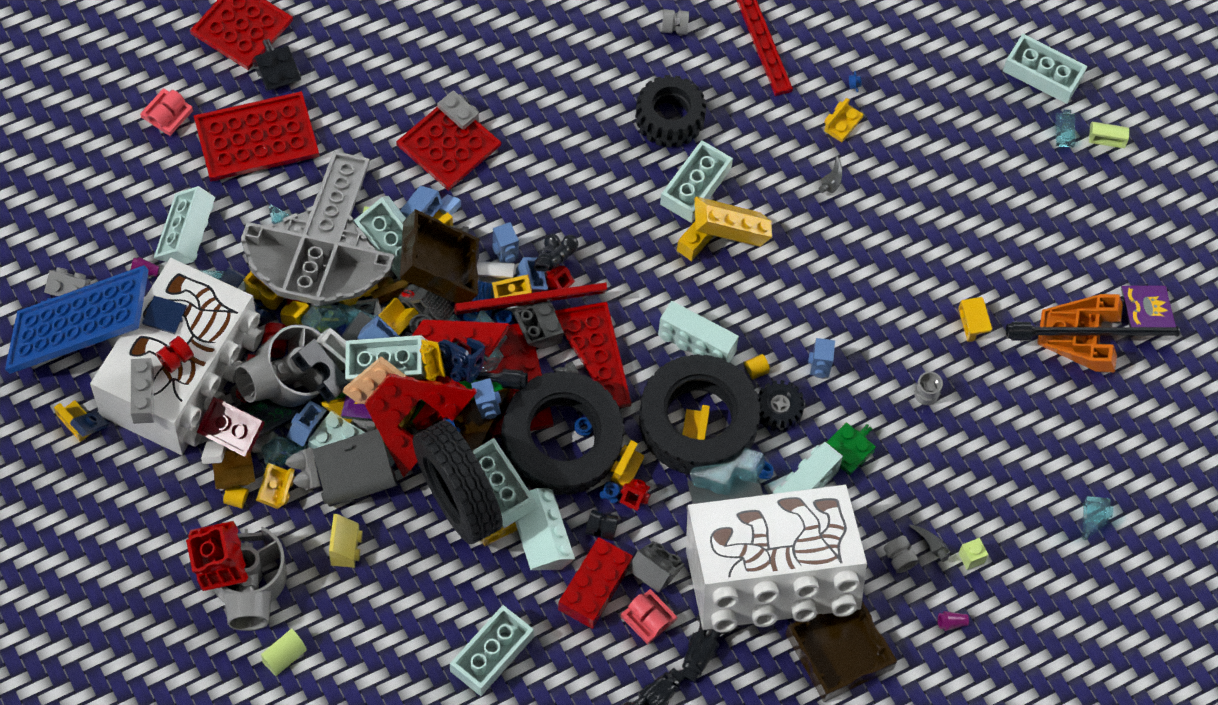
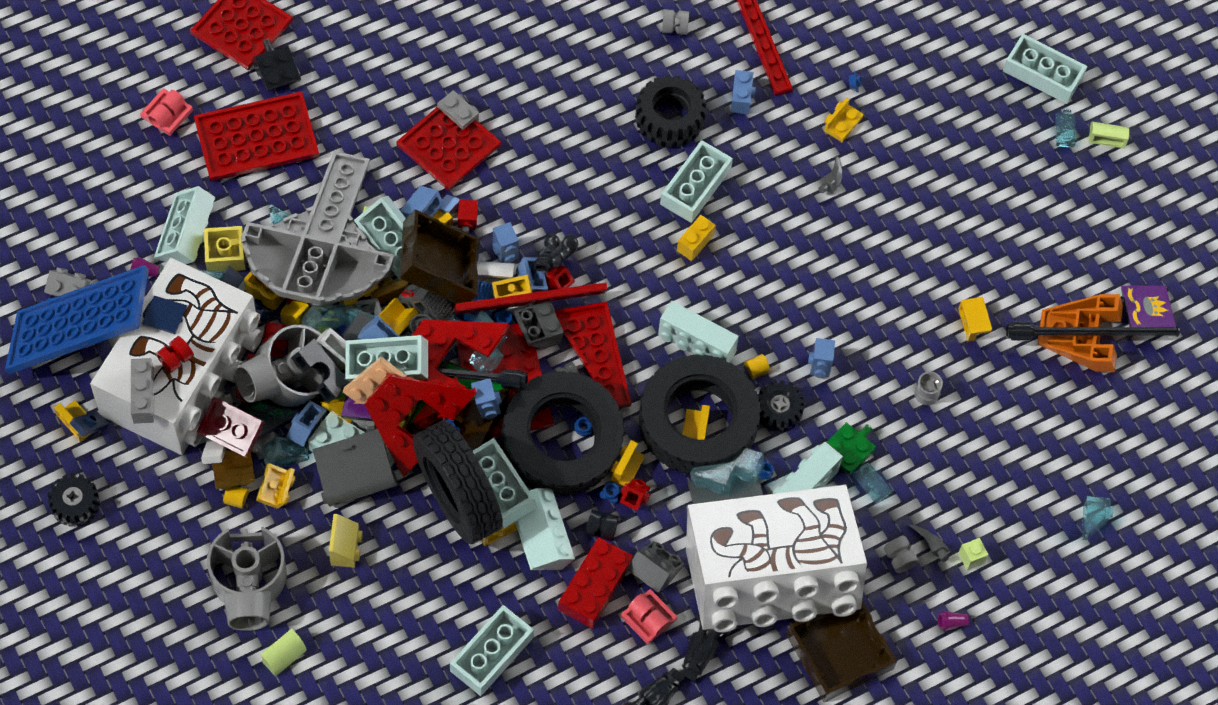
(80, 507): none -> black wheel
(216, 556): red slope -> none
(224, 248): none -> light yellow brick
(305, 461): light grey tile -> none
(432, 357): yellow hinge -> none
(458, 361): dark blue piece -> none
(468, 214): none -> red brick
(731, 222): yellow slope -> none
(742, 92): none -> medium blue brick
(872, 483): none -> clear light blue plate

